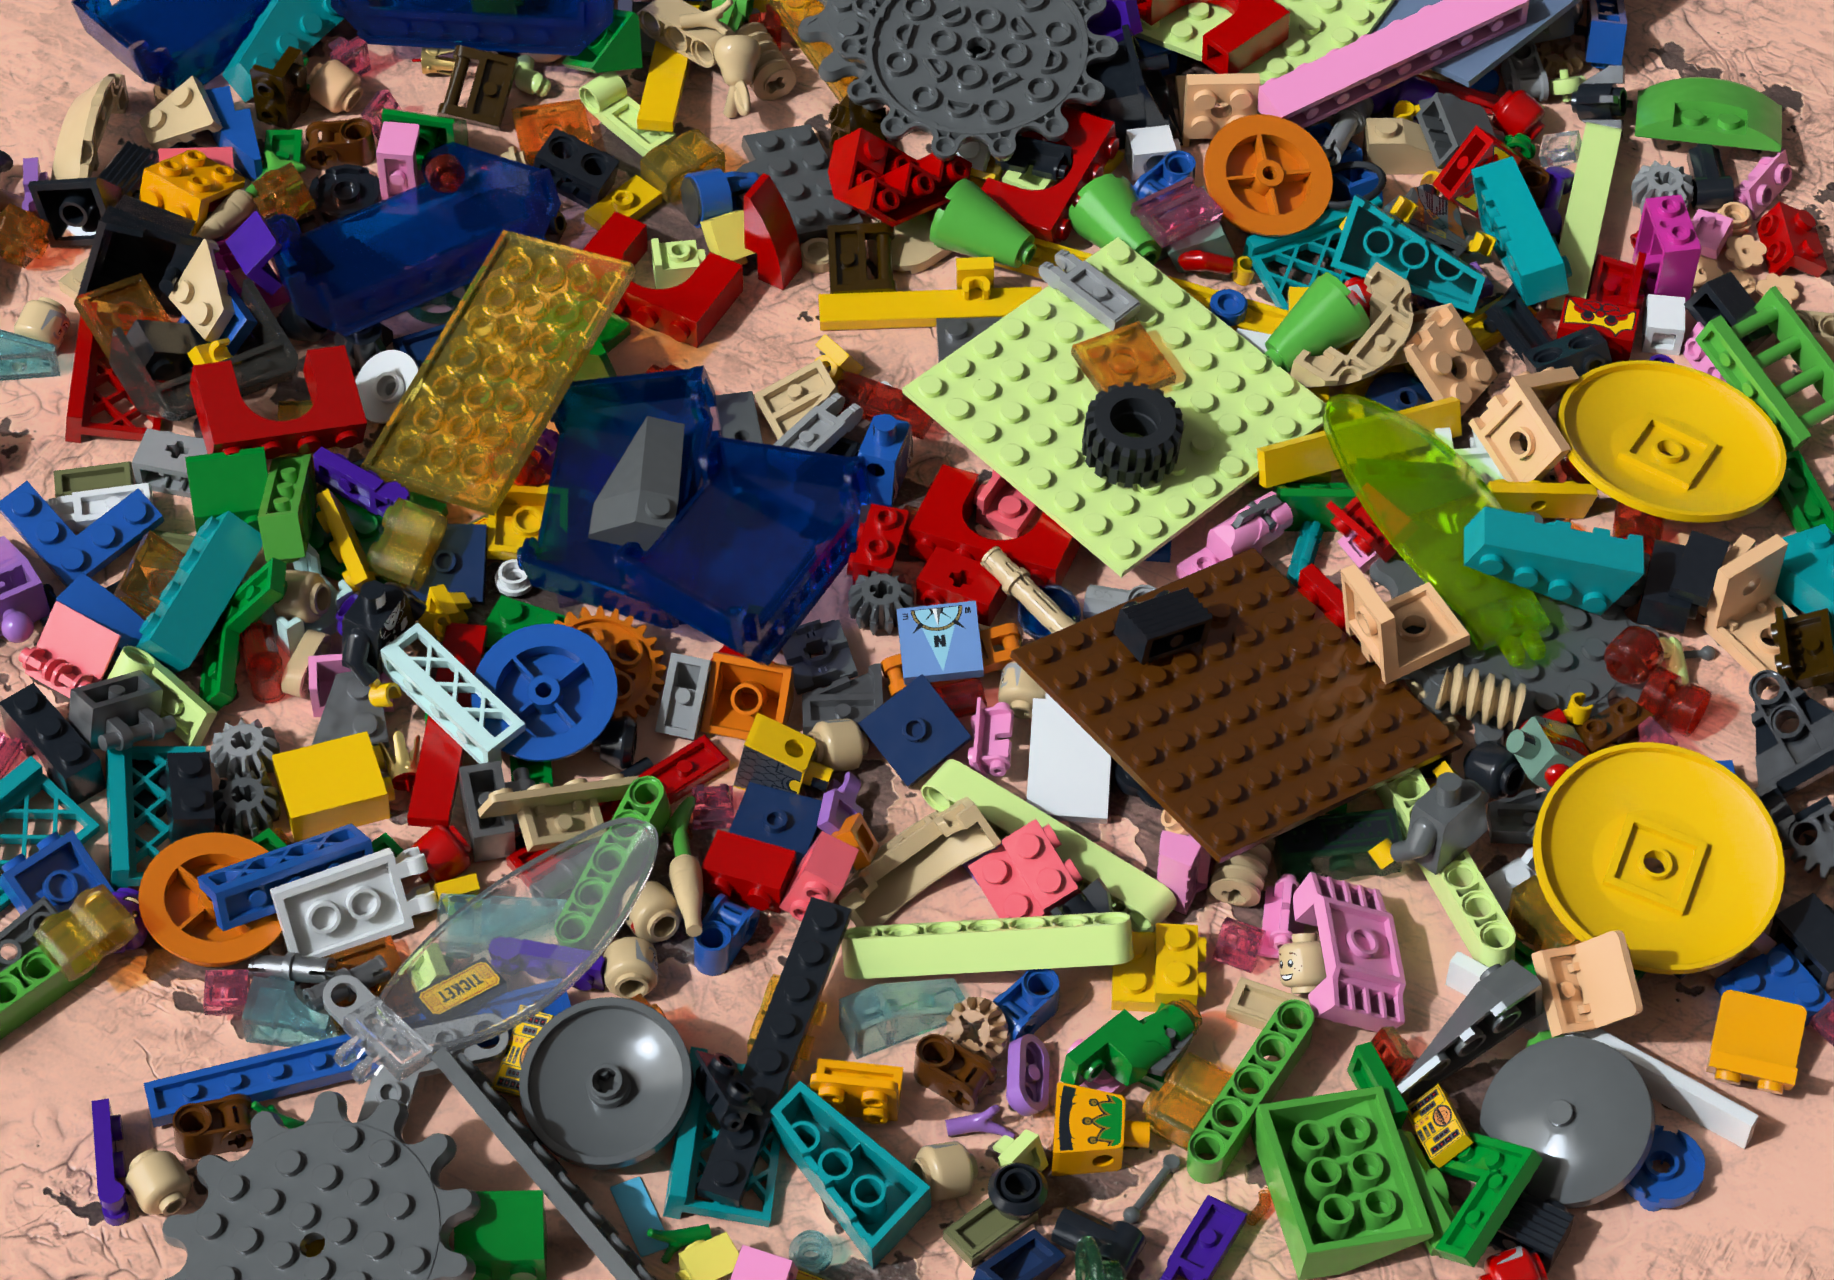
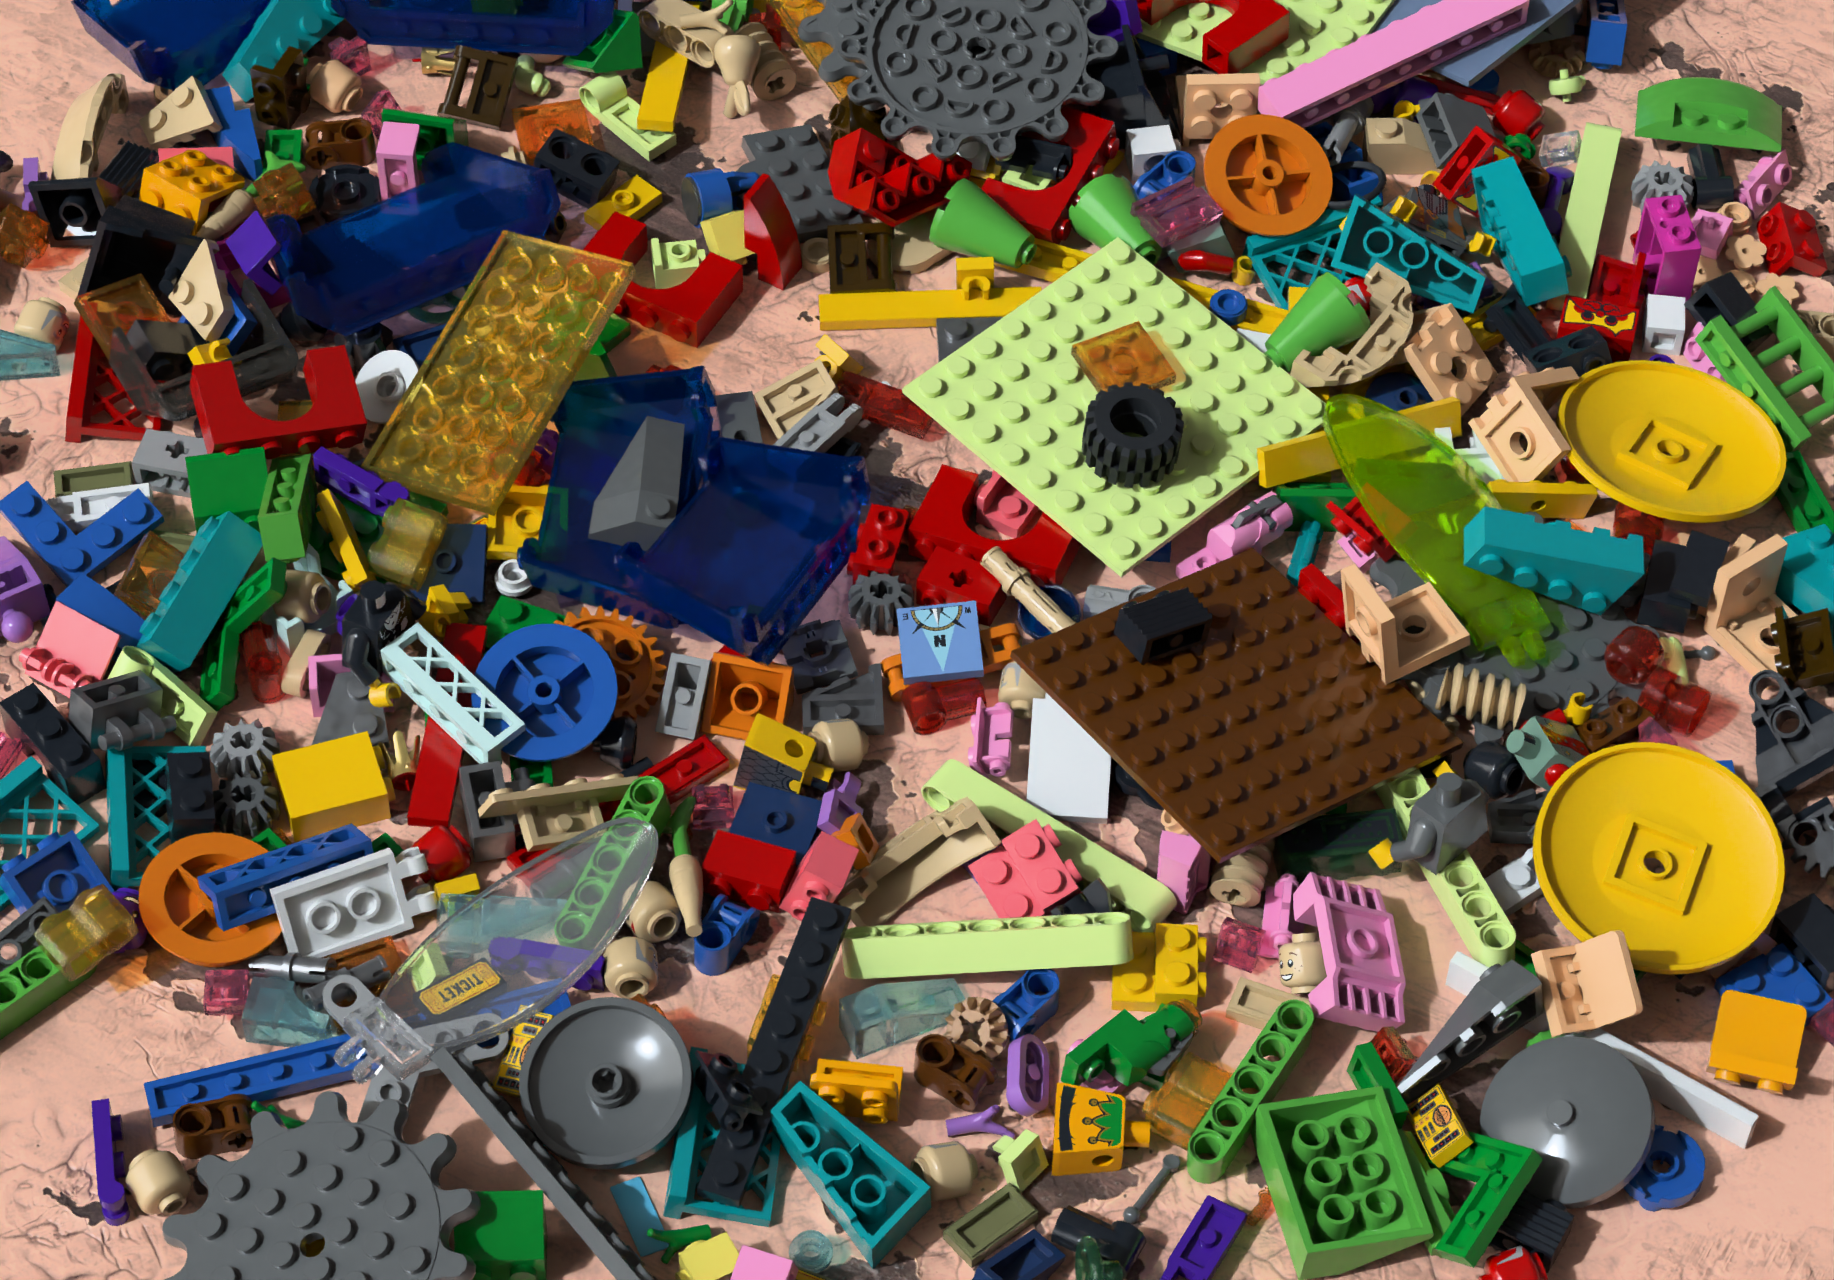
(445, 173): clear red tile -> none
(669, 164): clear yellow brick -> none
(890, 446): blue torso -> none
(915, 731): dark blue plate -> none
(1017, 1190): black cone -> none
(1090, 289): light grey hinge -> none
(1525, 72): light grey piece -> none
(1535, 919): clear yellow brick -> none
(1601, 100): black brick -> none

